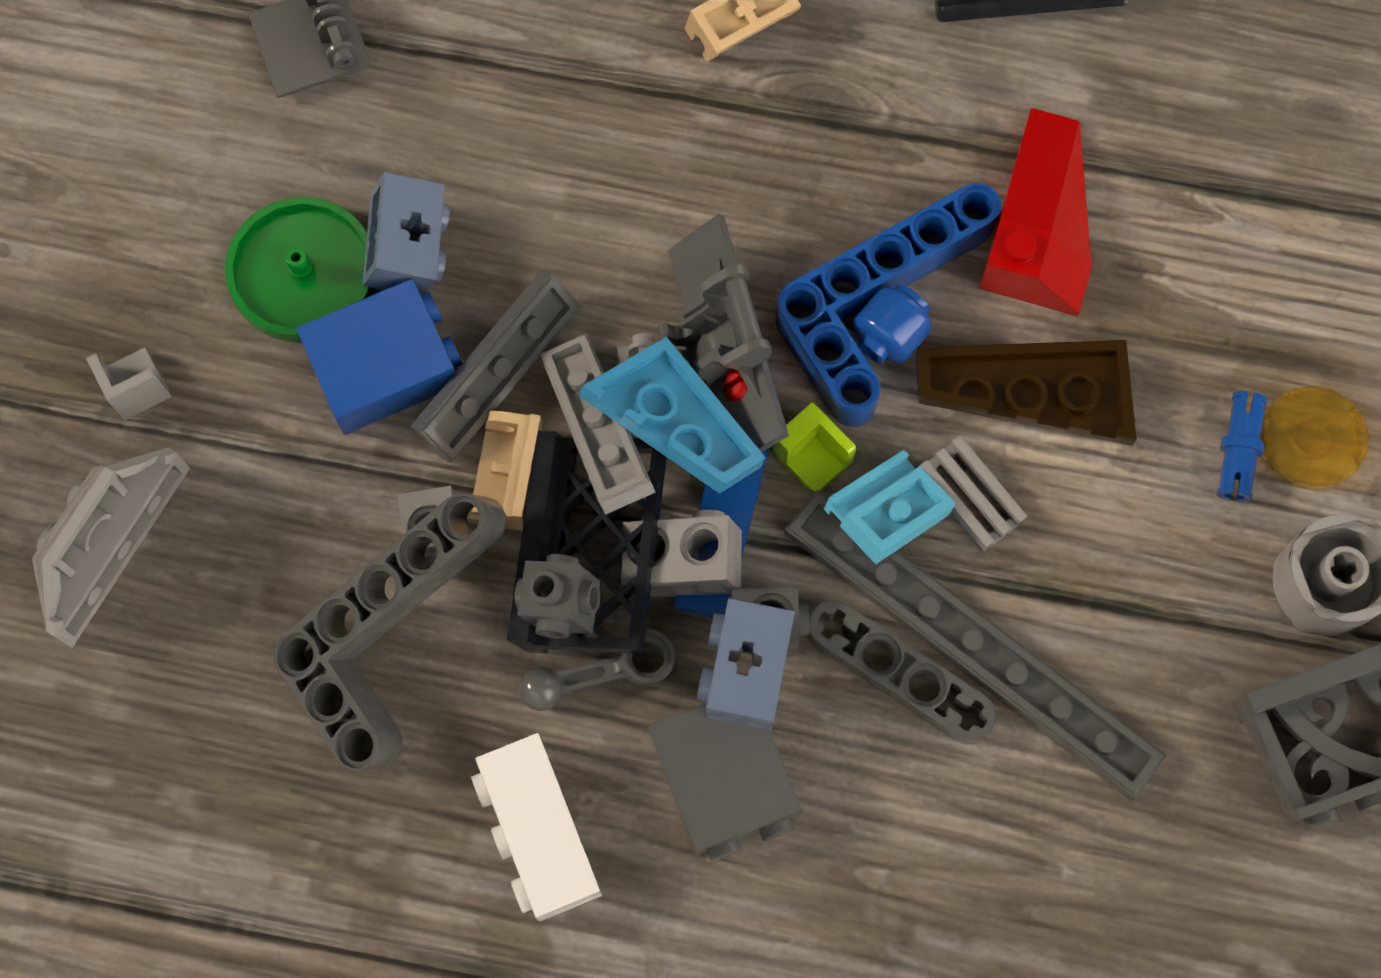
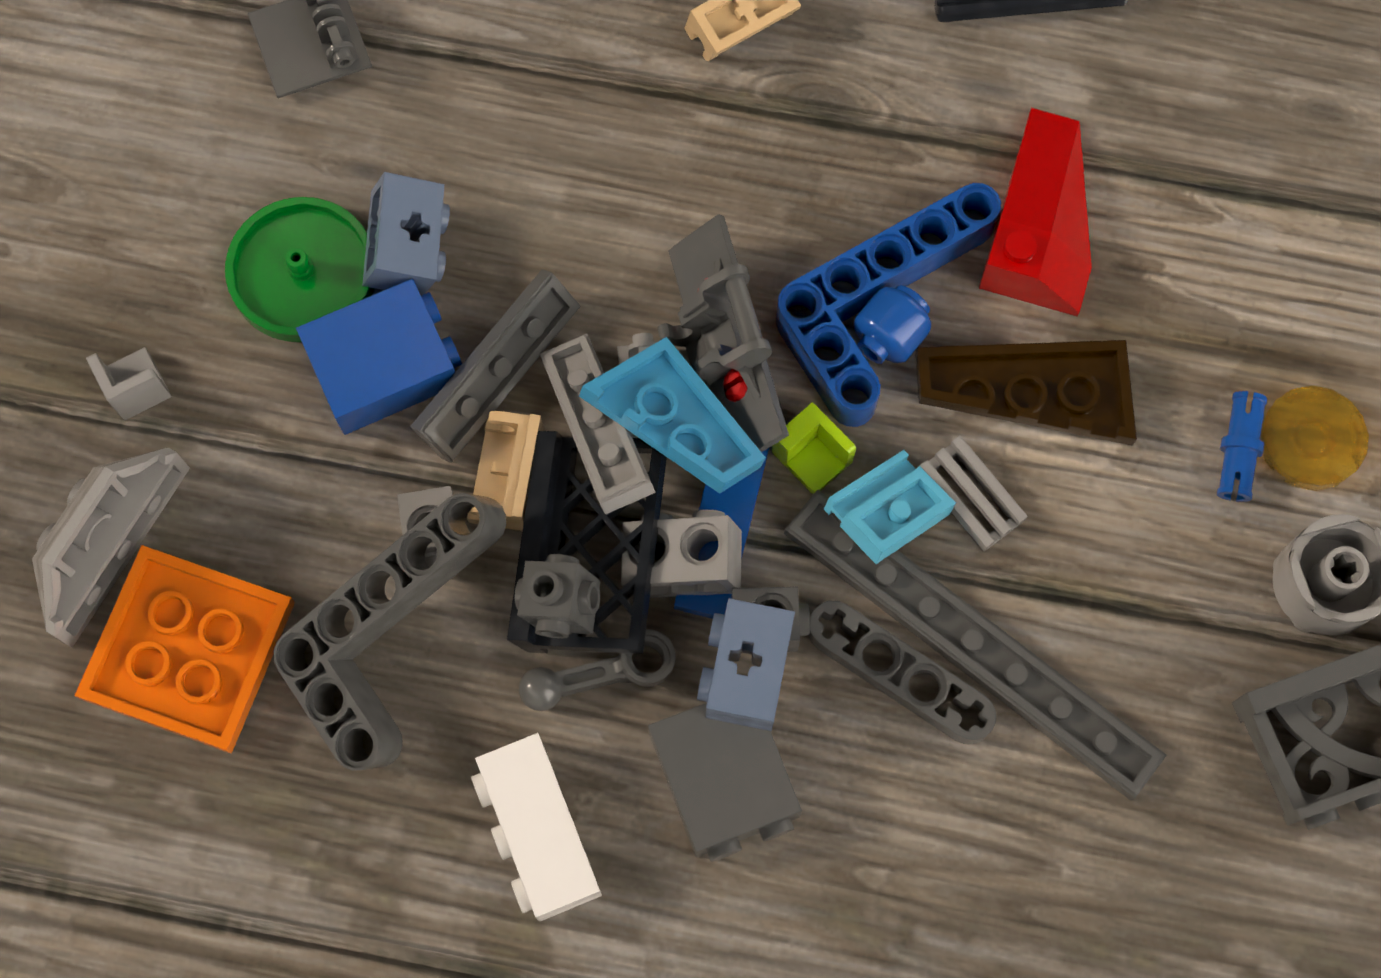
(185, 649): none -> orange plate

